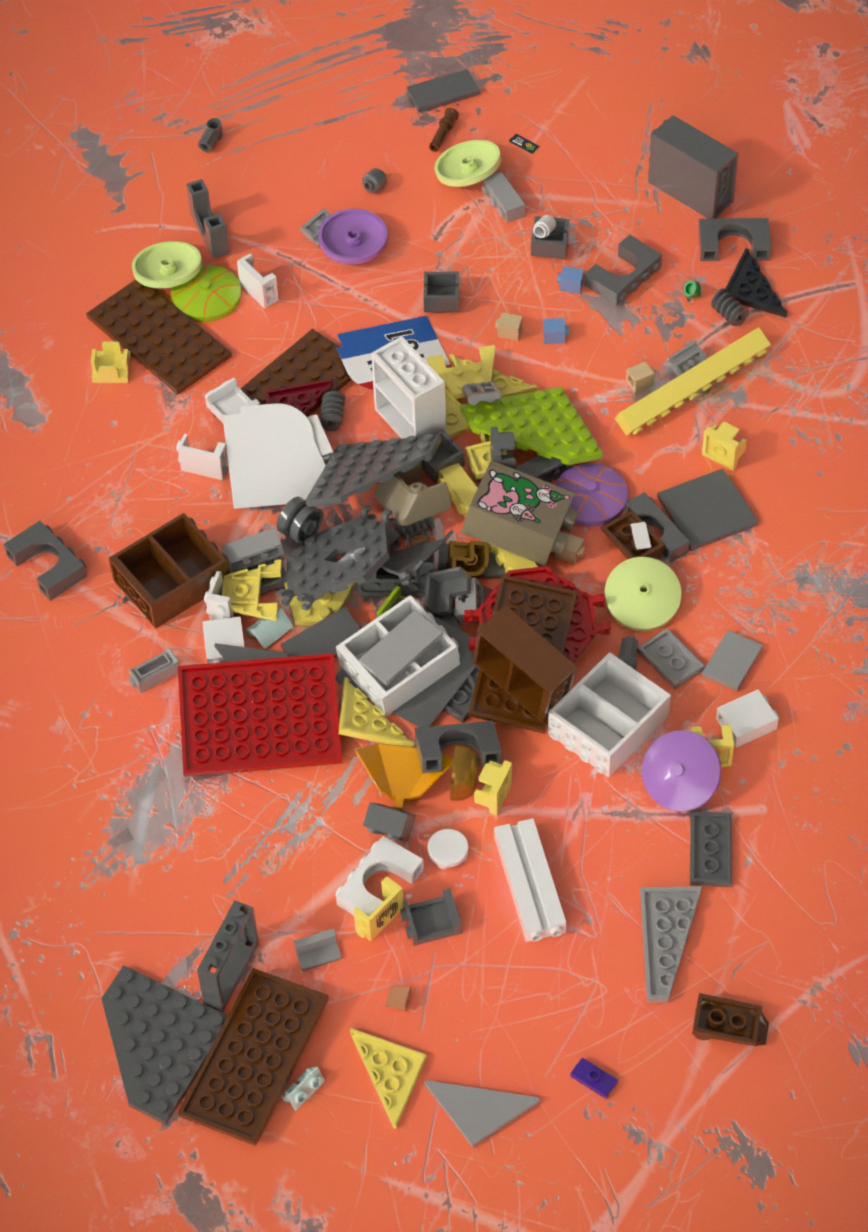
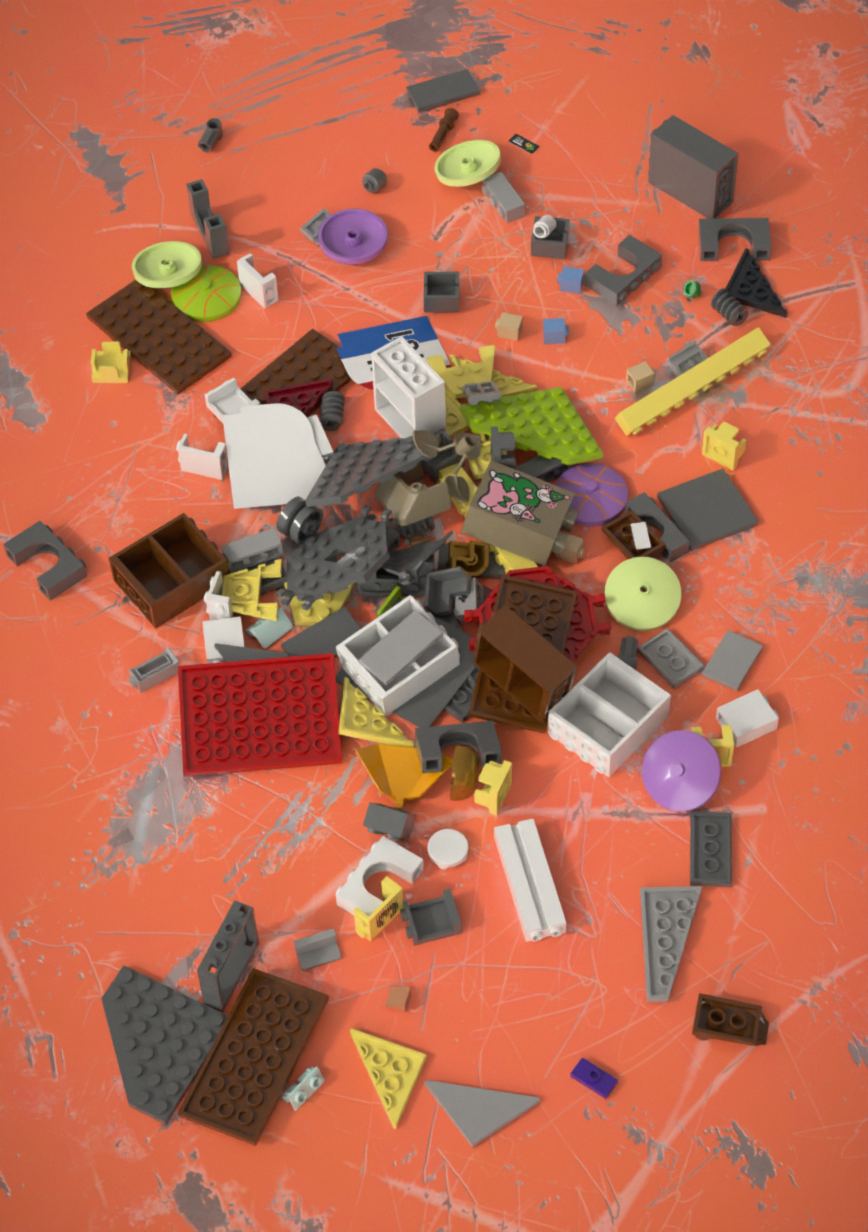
(465, 445): none -> dark tan plant

